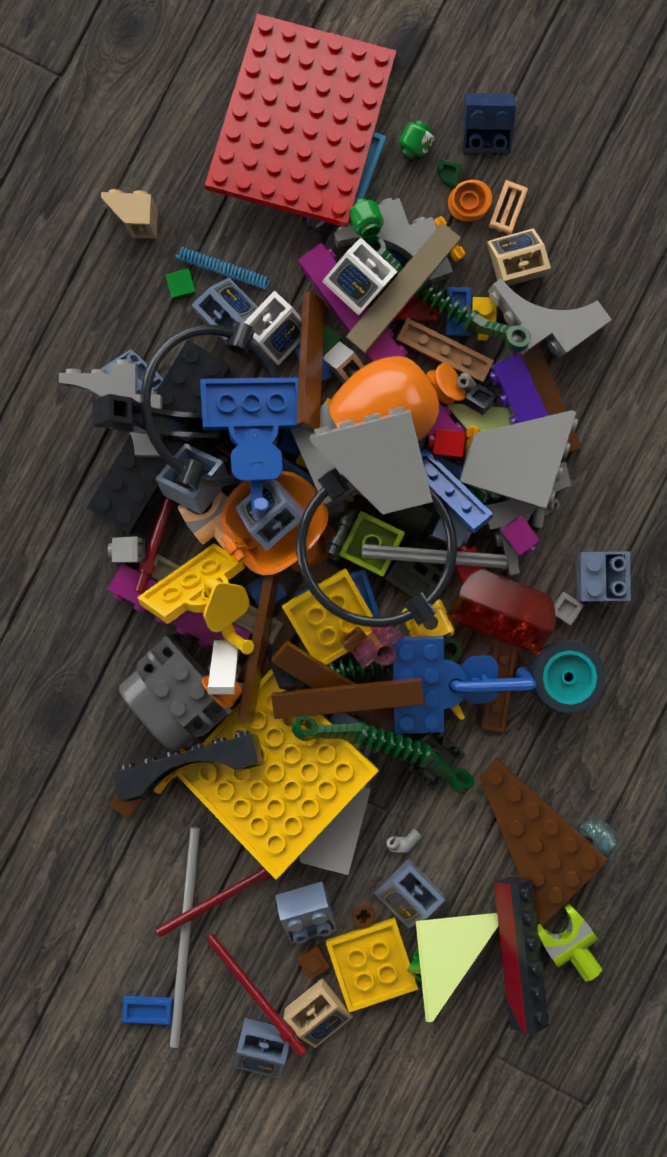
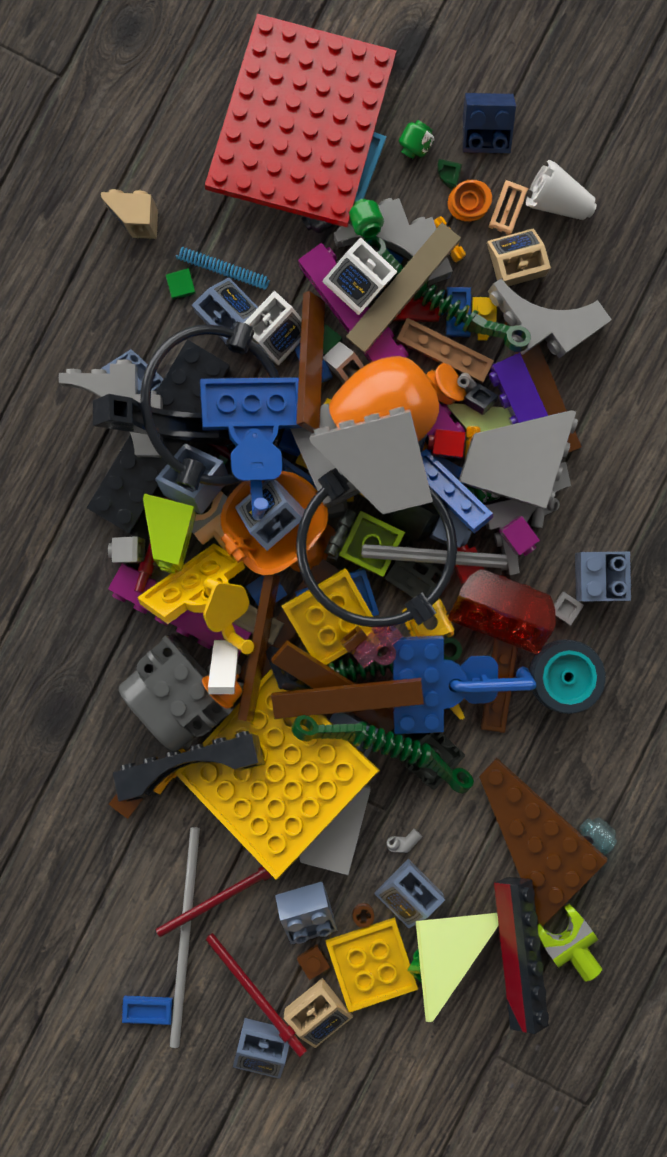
(169, 531): none -> lime slope
(560, 194): none -> white cone

